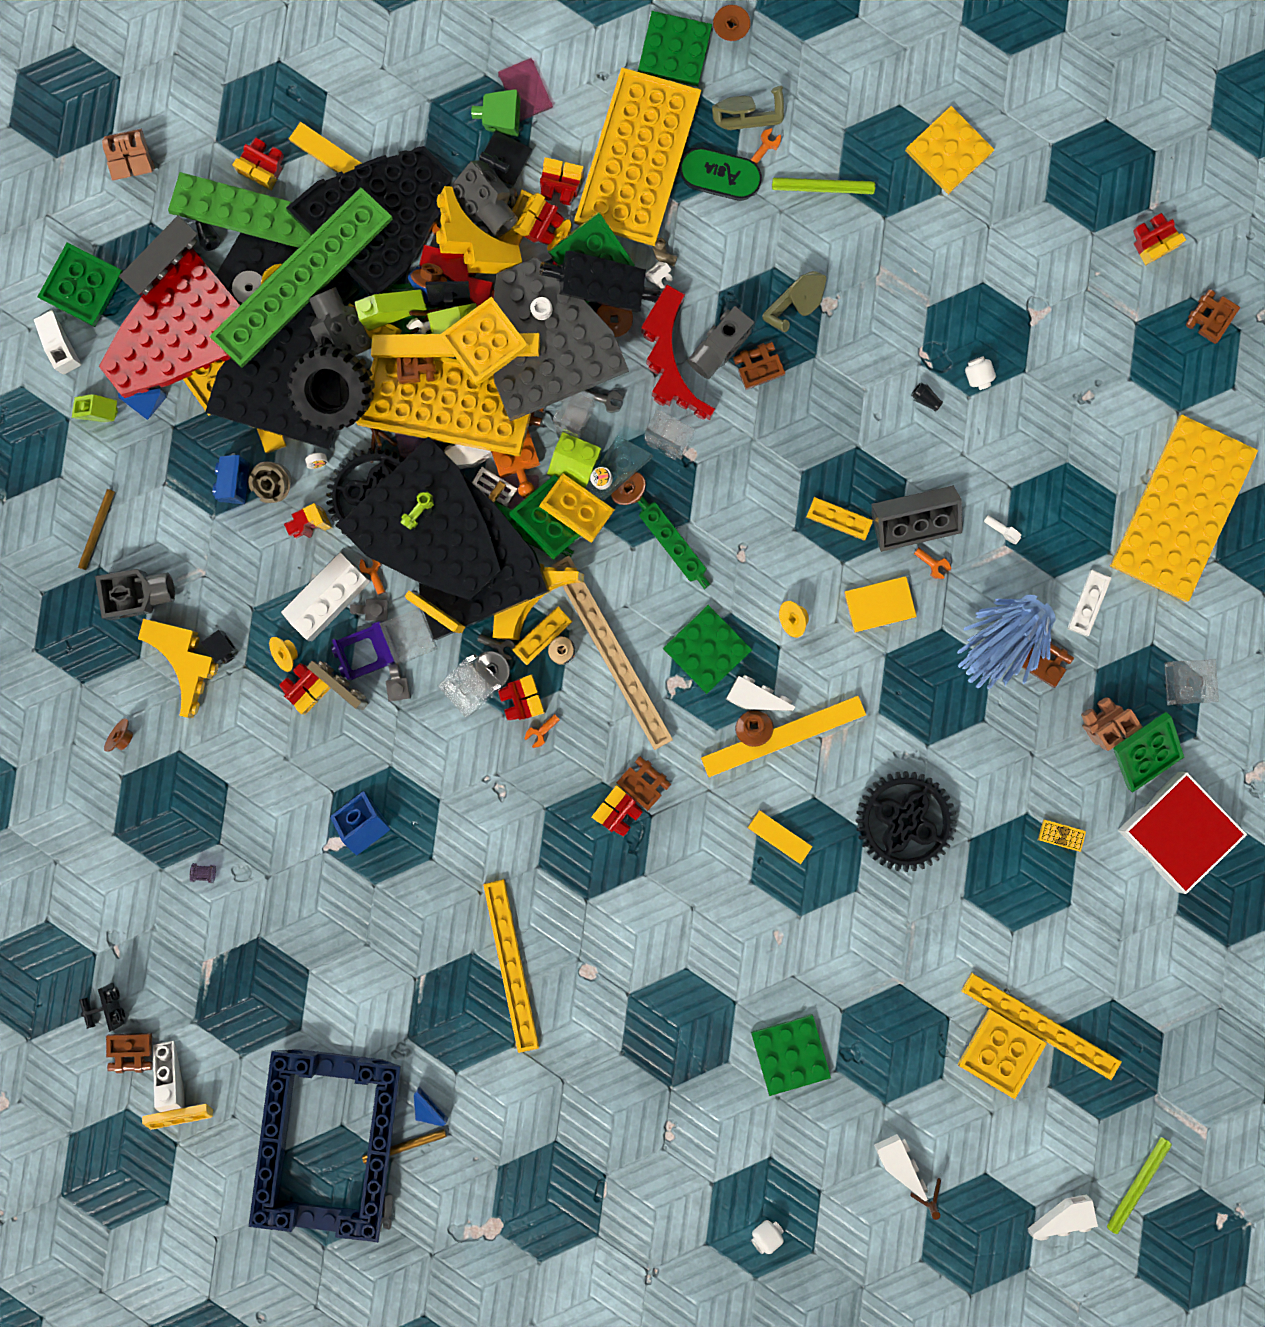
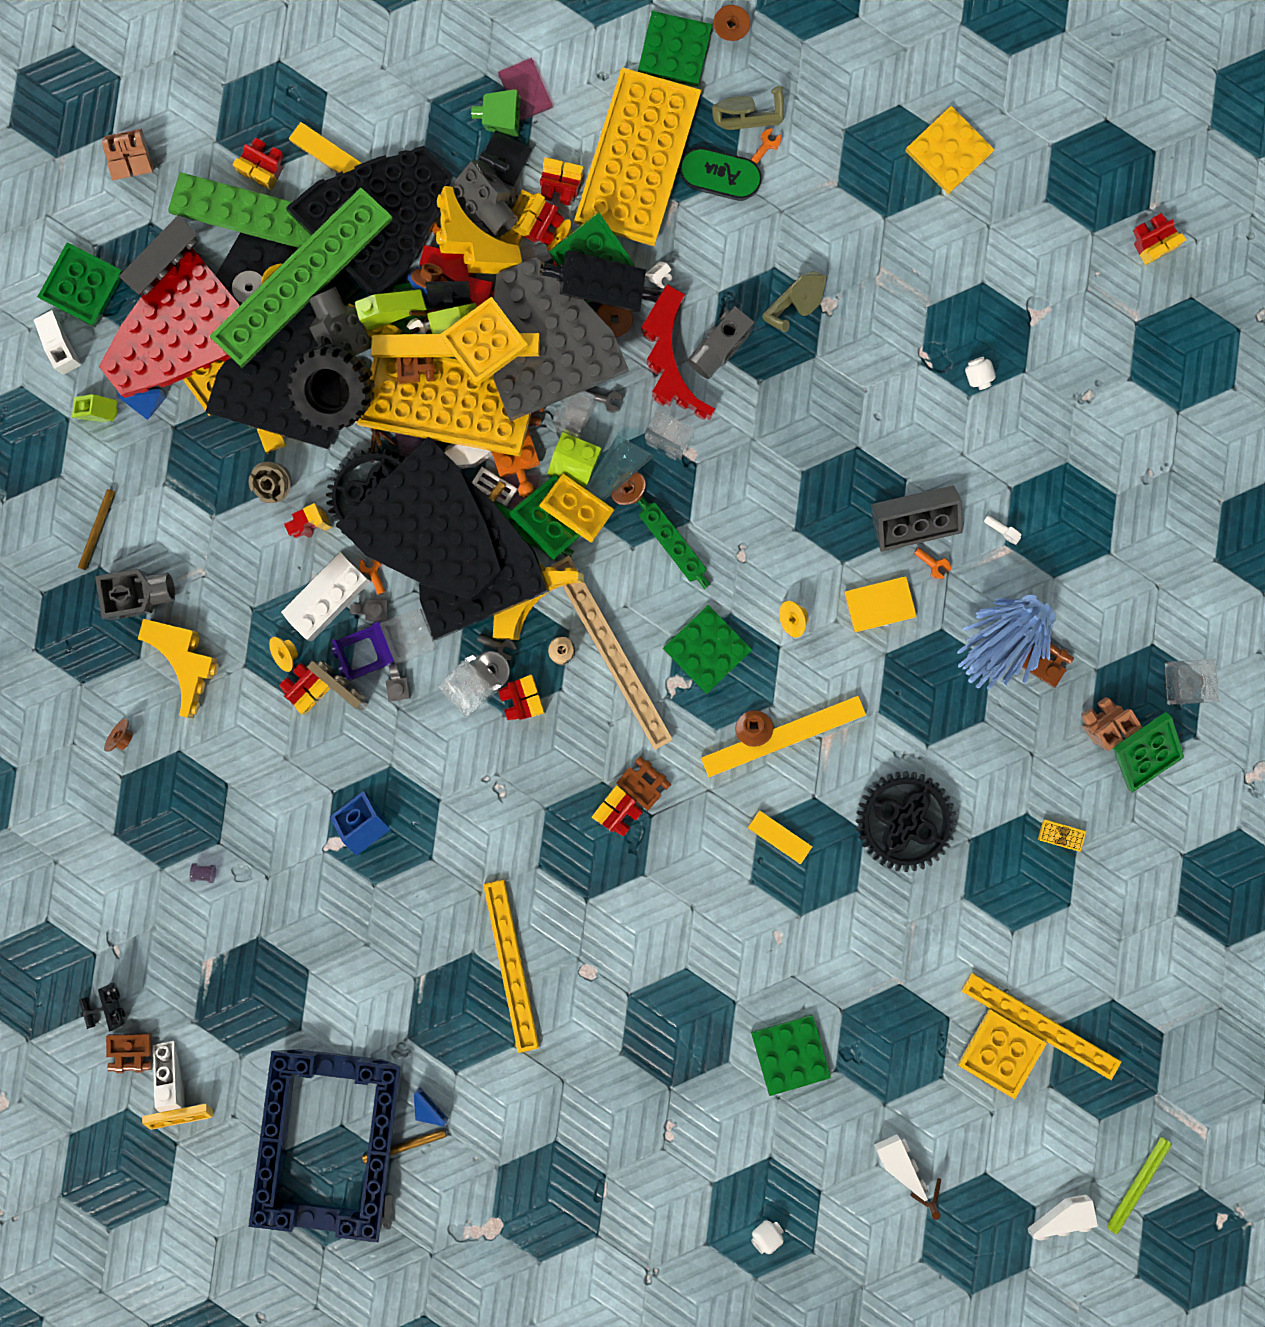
(207, 236): black cone -> none
(220, 647): black brick -> none
(231, 479): blue slope -> none
(316, 460): white tile -> none
(424, 502): lime bar -> none
(434, 612): yellow tile -> none
(541, 308): white tile -> none
(541, 731): orange bar -> none
(542, 635): yellow tile -> none
(601, 478): tile -> none
(661, 253): dark tan arm -> none
(749, 696): white slope -> none
(761, 371): dark orange plate -> none
(820, 185): lime axle -> none
(839, 518): yellow tile -> none
(924, 395): black cone -> none
(1089, 603): white tile -> none
(1182, 832): red tile -> none
(1183, 508): yellow plate -> none
(1217, 321): dark orange plate -> none

